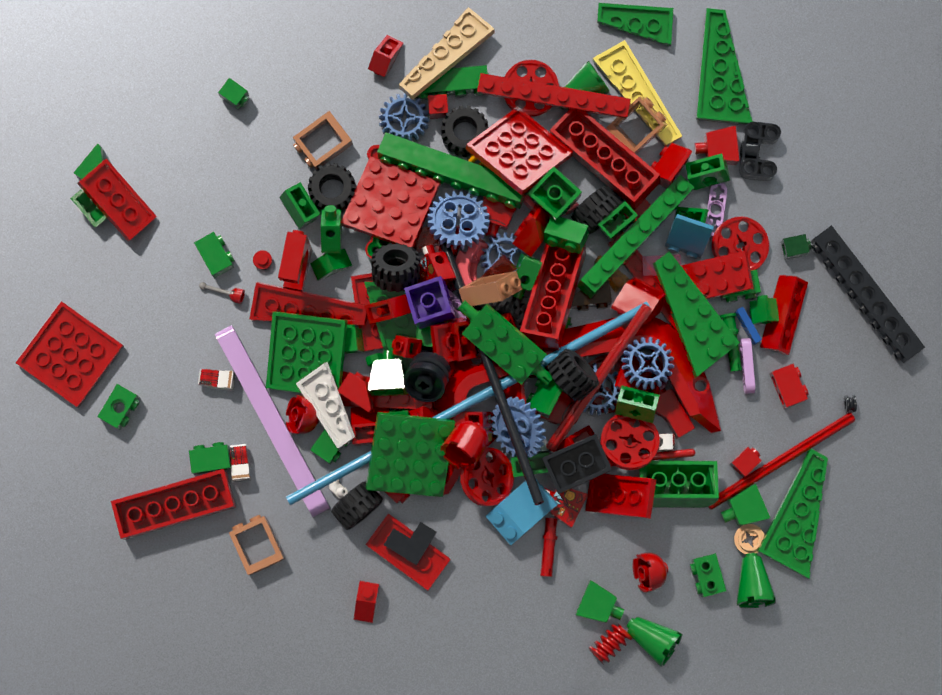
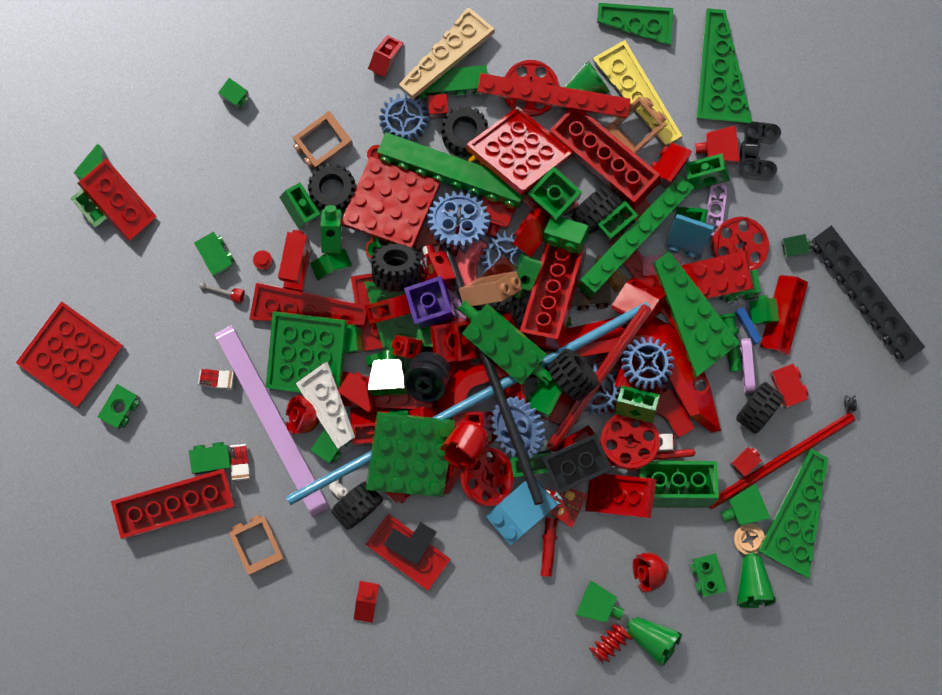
(760, 407): none -> black tyre

